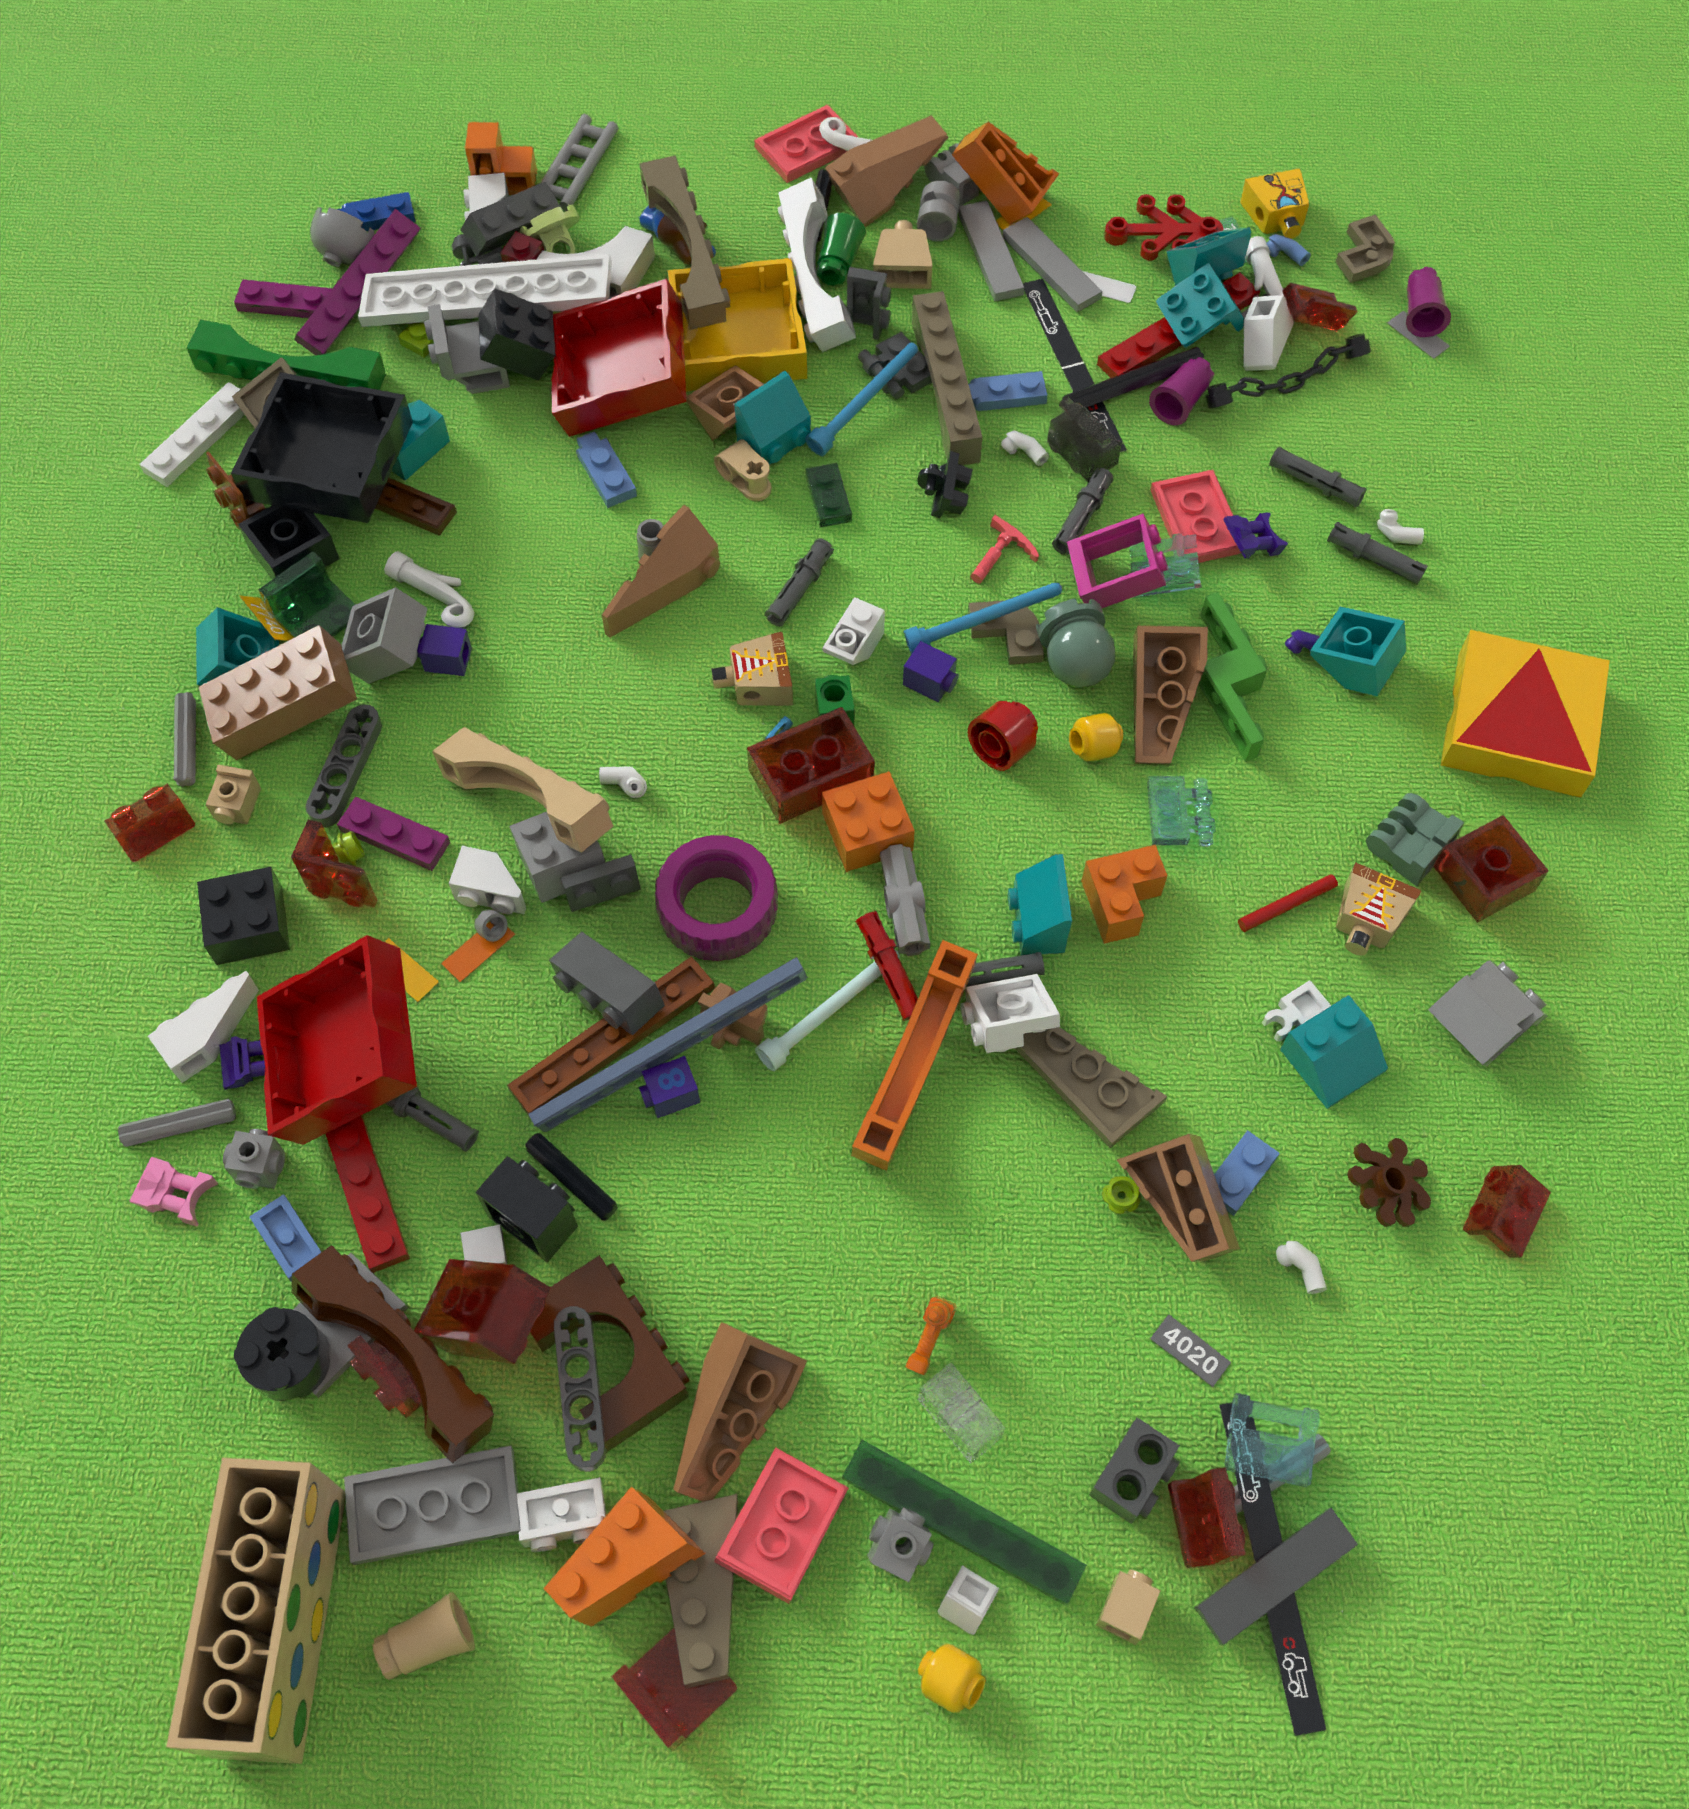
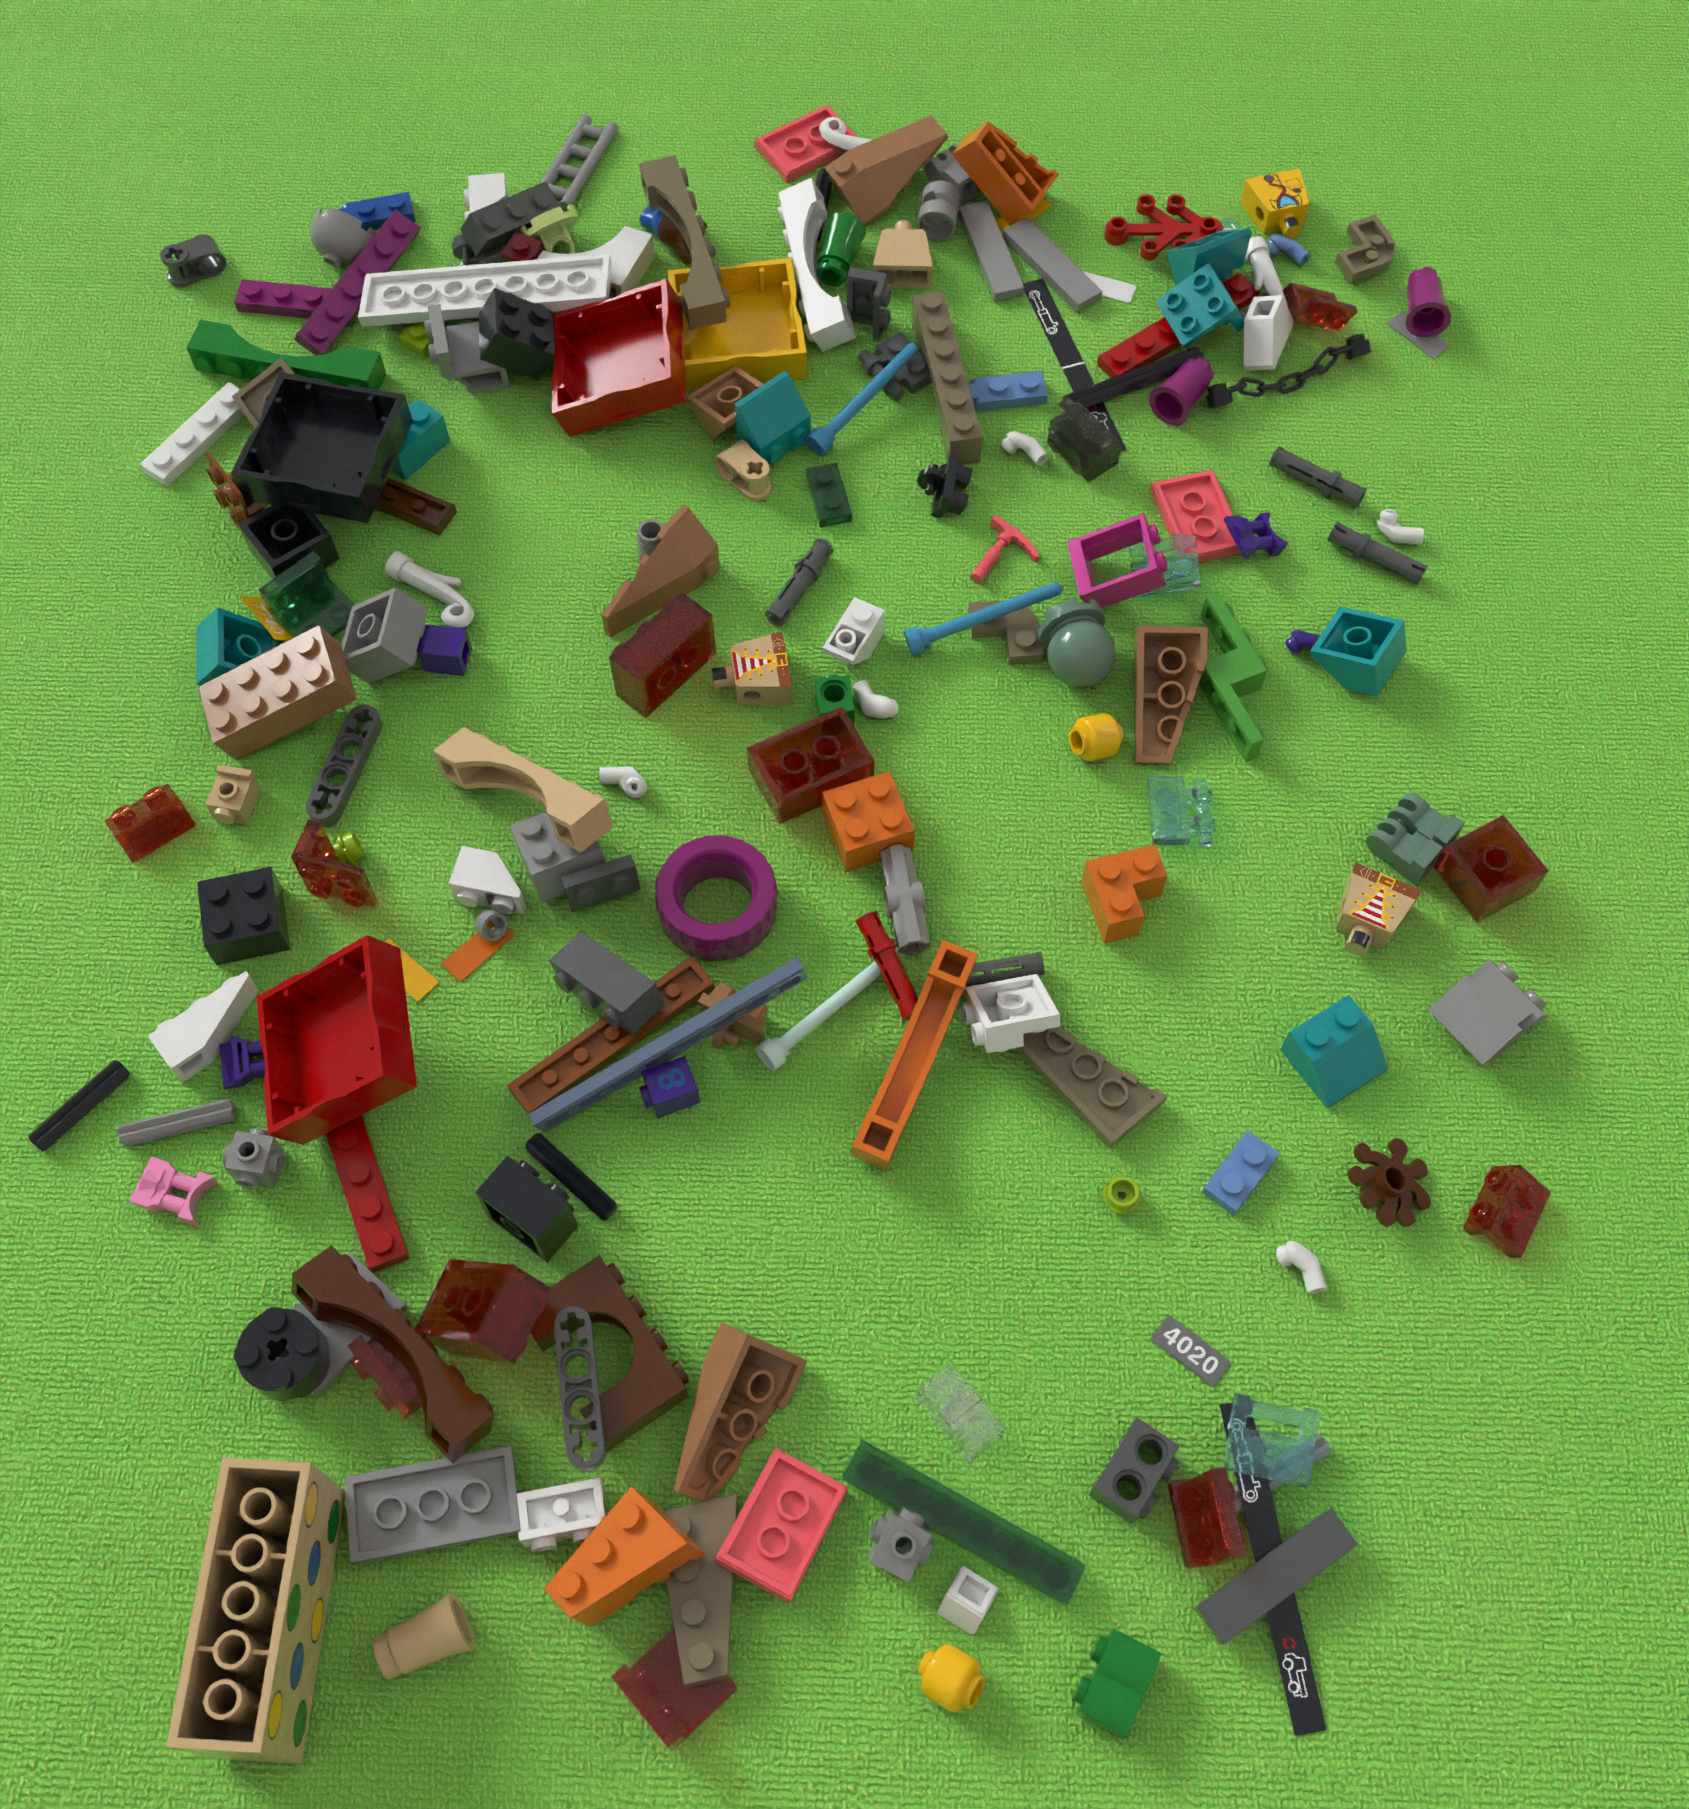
(78, 1105): none -> black axle
(184, 739): light grey axle -> none
(195, 258): none -> dark grey piece
(285, 1235): medium blue plate -> none
(394, 833): magenta plate -> none
(460, 1134): dark grey pin -> none
(484, 1245): white tile -> none
(489, 156): orange brick -> none
(605, 470): medium blue hinge -> none
(663, 654): none -> clear red brick
(785, 723): dark azure piece -> none
(872, 704): none -> white arm
(930, 672): dark purple brick -> none
(938, 1316): orange piece -> none
(1002, 729): red piece -> none
(1041, 907): teal slope -> none
(1087, 502): dark grey pin -> none
(1117, 1683): none -> green brick
(1128, 1606): tan brick -> none
(1185, 1194): medium nougat wedge -> none
(1287, 902): red bar -> none
(1296, 1009): white plate -> none
(1526, 713): yellow tile -> none

